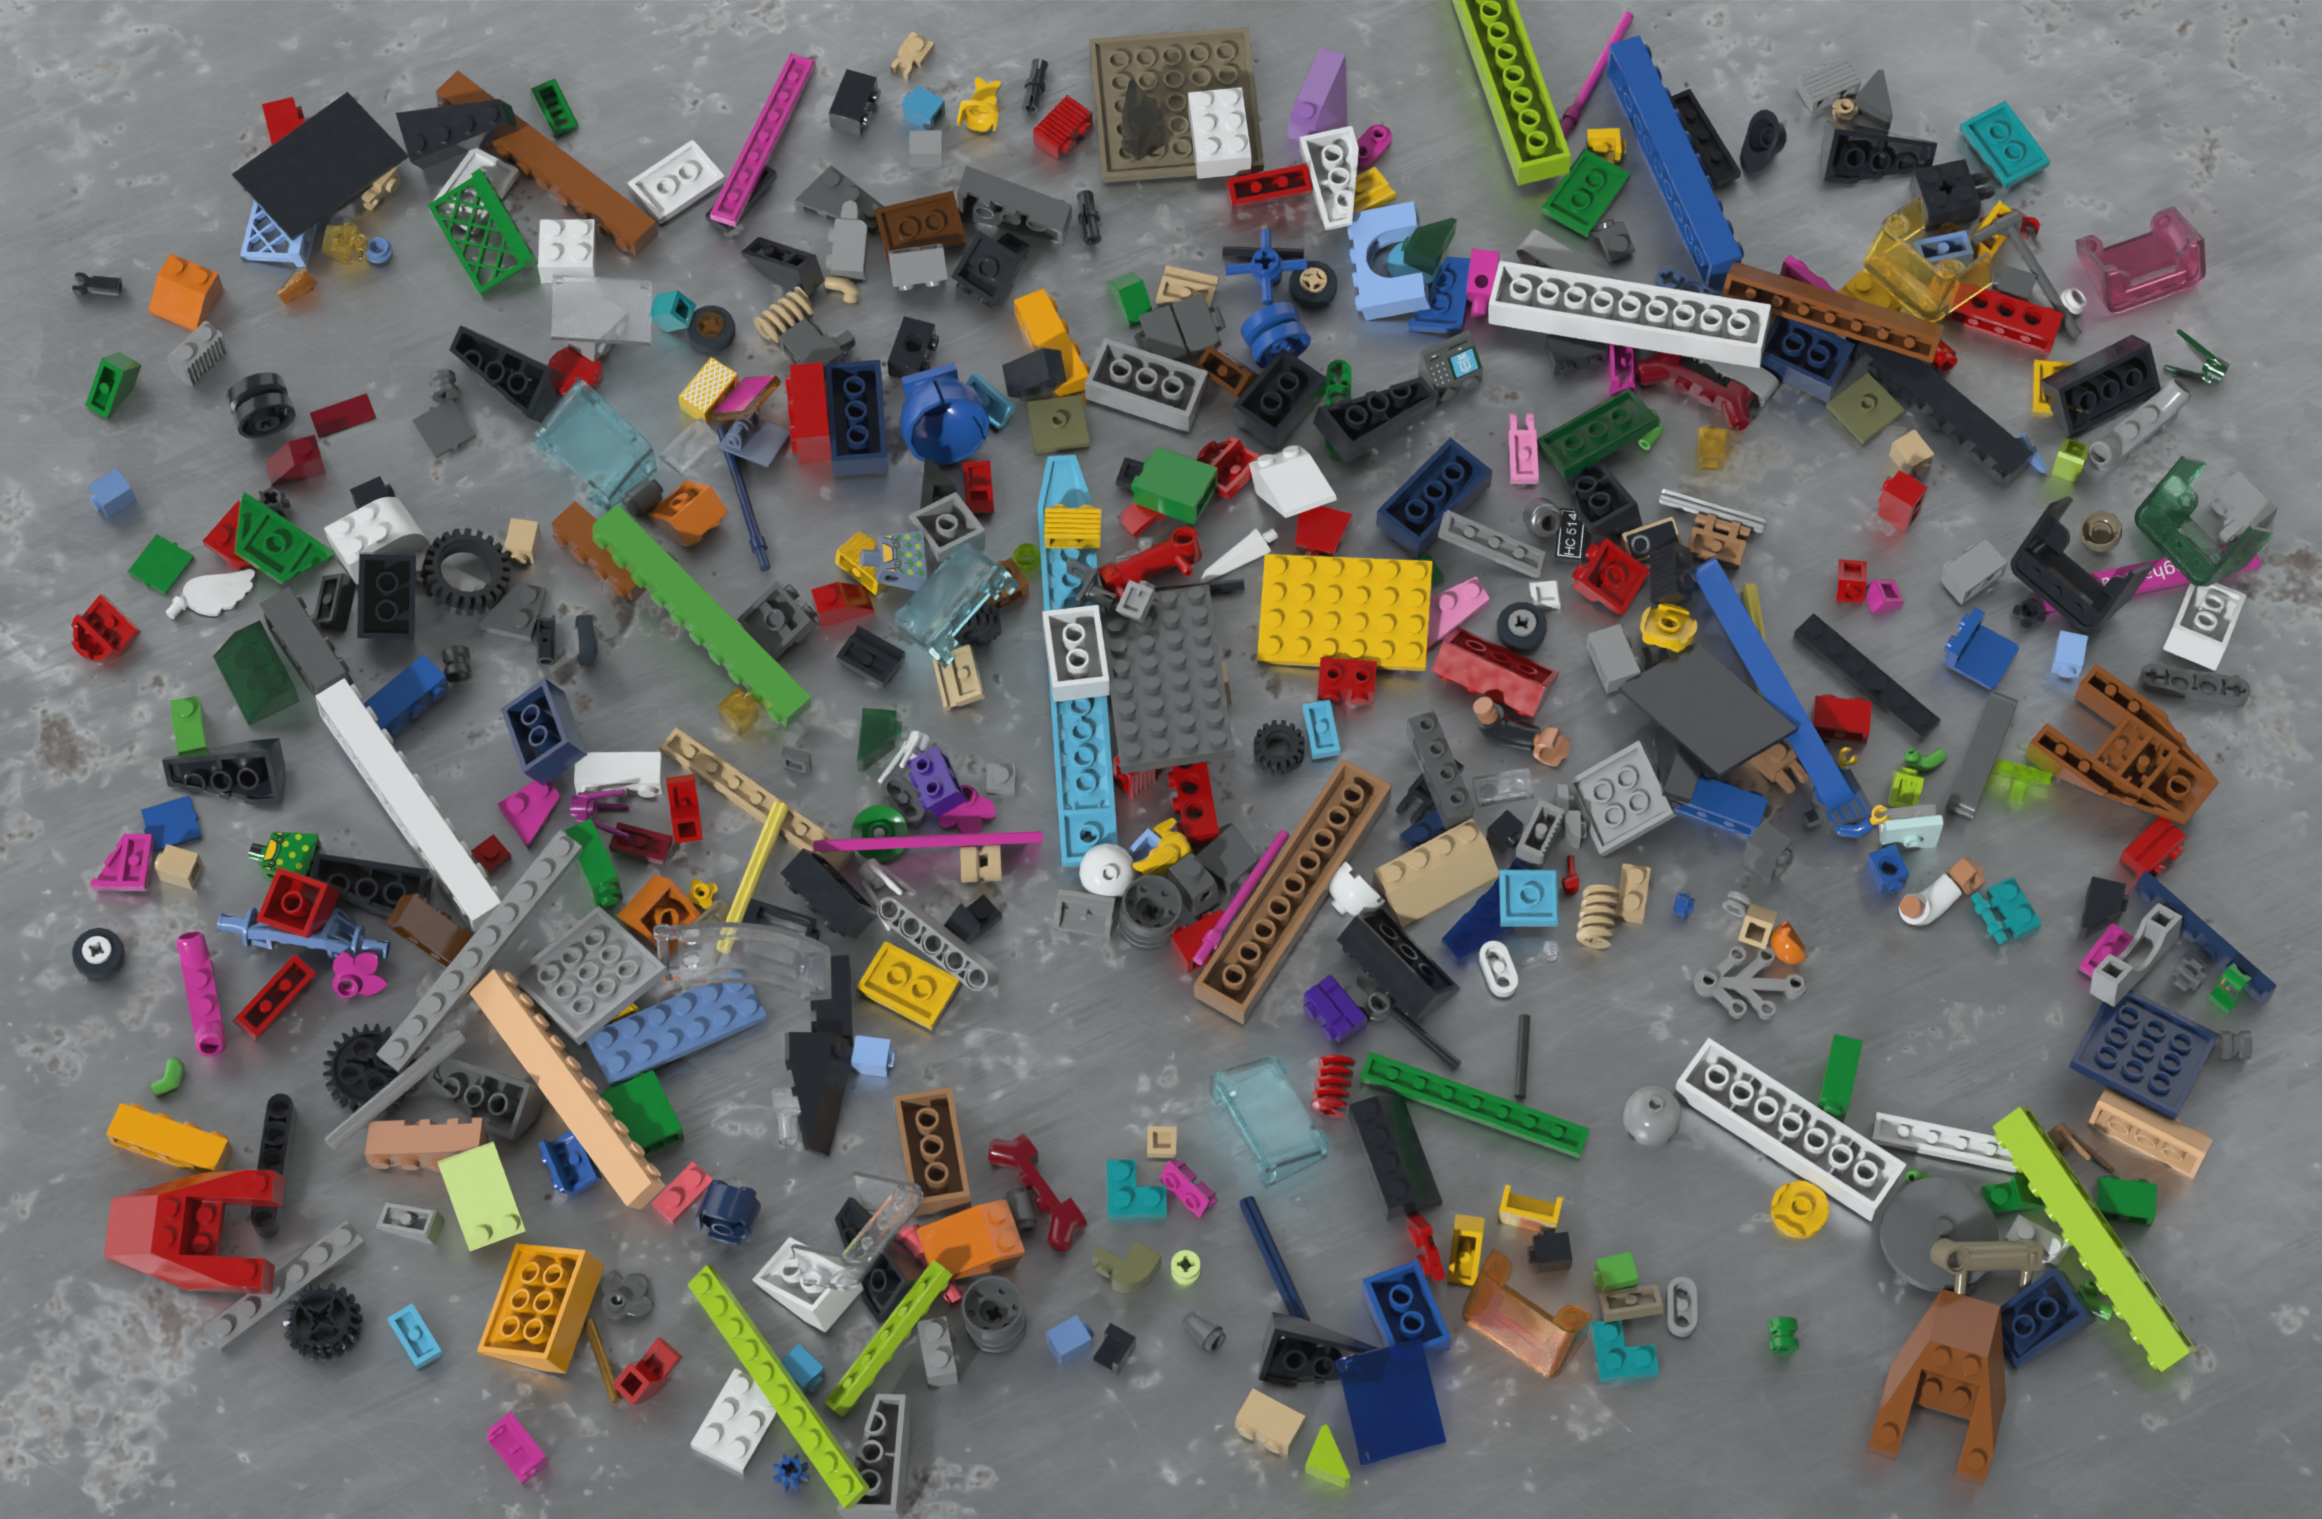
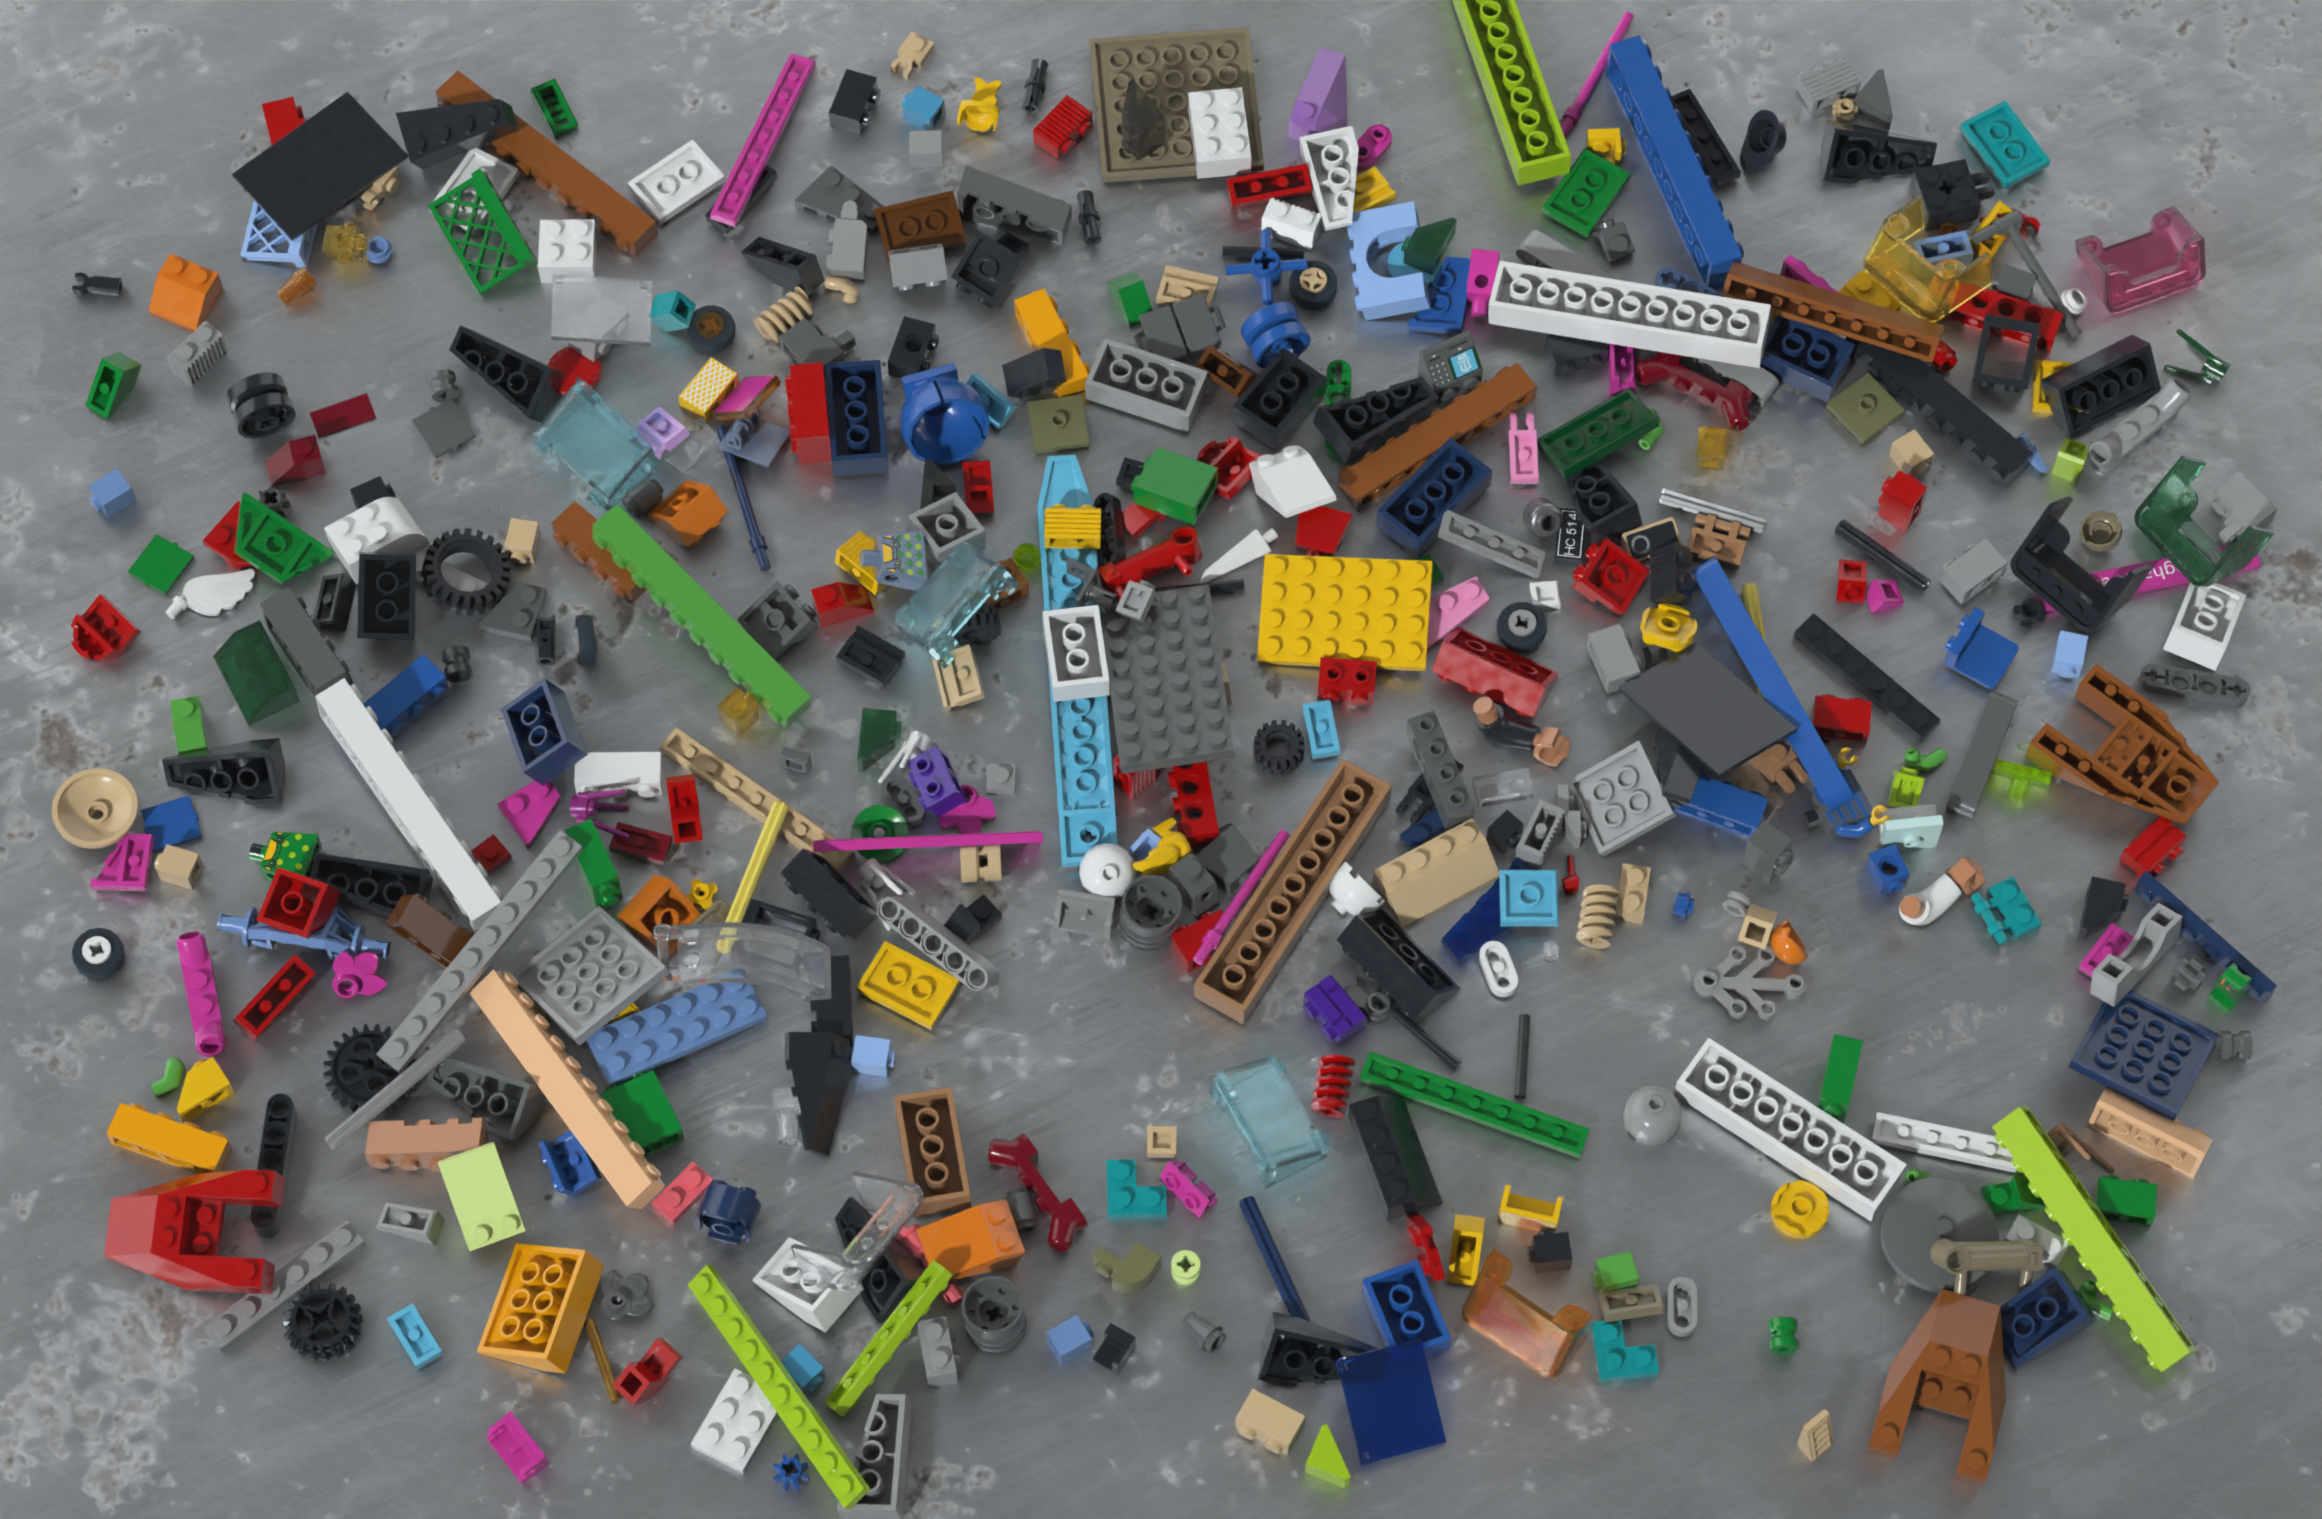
(91, 794): none -> tan dish
(203, 1089): none -> yellow slope
(662, 431): none -> lavender plate
(1116, 540): none -> black beam
(1291, 223): none -> white brick
(1461, 420): none -> dark orange brick
(1816, 1436): none -> tan slope
(1882, 556): none -> black axle
(2011, 324): none -> black window

